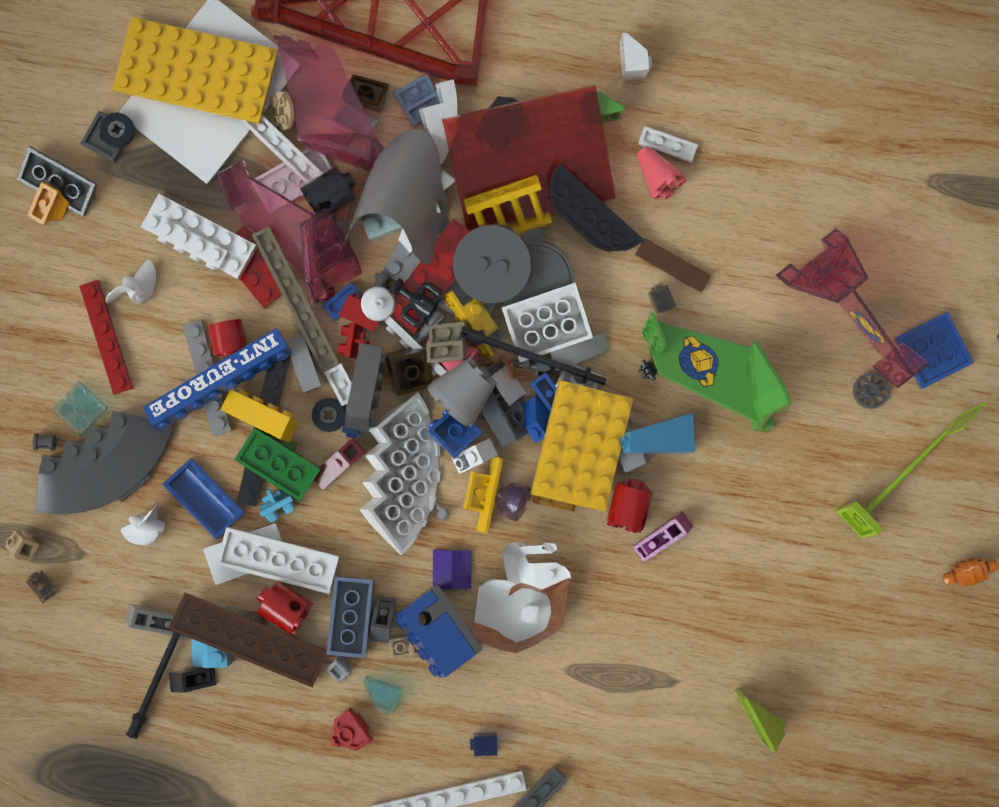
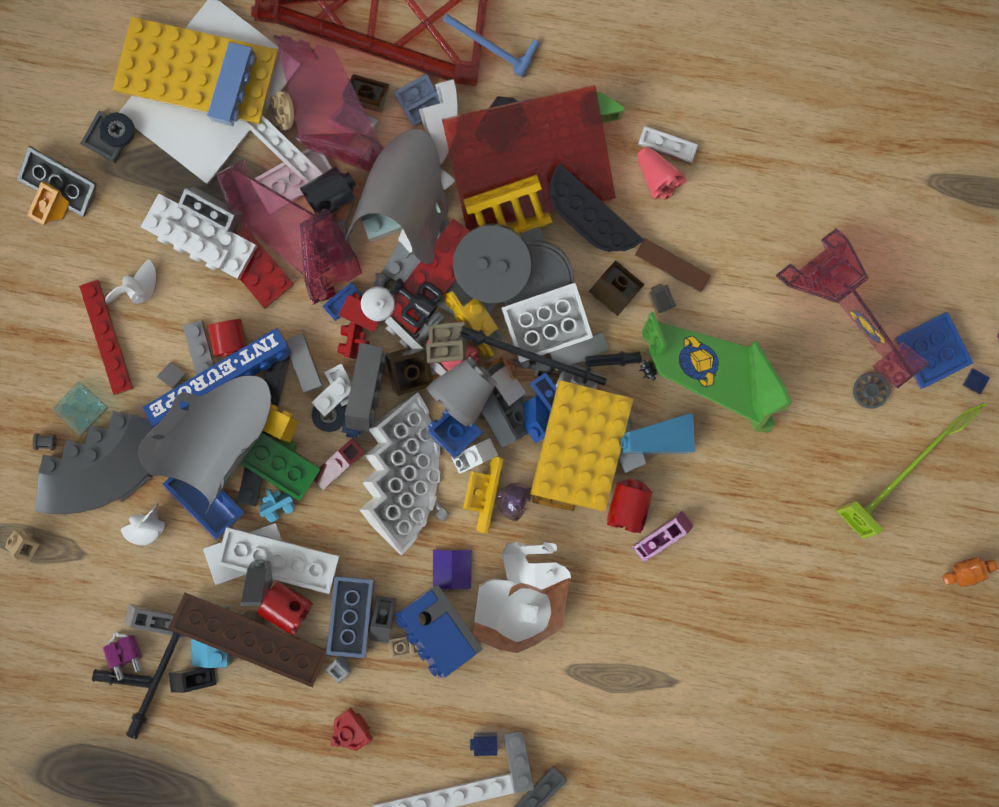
(46, 592): clear smoke brick -> none
(121, 653): none -> magenta piece
(129, 679): none -> black axle
(171, 375): none -> light grey slope
(209, 438): none -> light grey piece
(210, 209): none -> light grey brick
(231, 84): none -> medium blue brick
(257, 583): none -> dark grey slope
(295, 299): dark tan plate -> none
(332, 396): none -> white plate
(383, 694): clear light blue slope -> none
(518, 762): none -> light grey plate
(520, 65): none -> medium blue bar
(613, 359): none -> black axle
(616, 288): none -> dark brown slope
(634, 59): white slope -> none
(765, 722): lime slope -> none
(976, 381): none -> clear blue tile

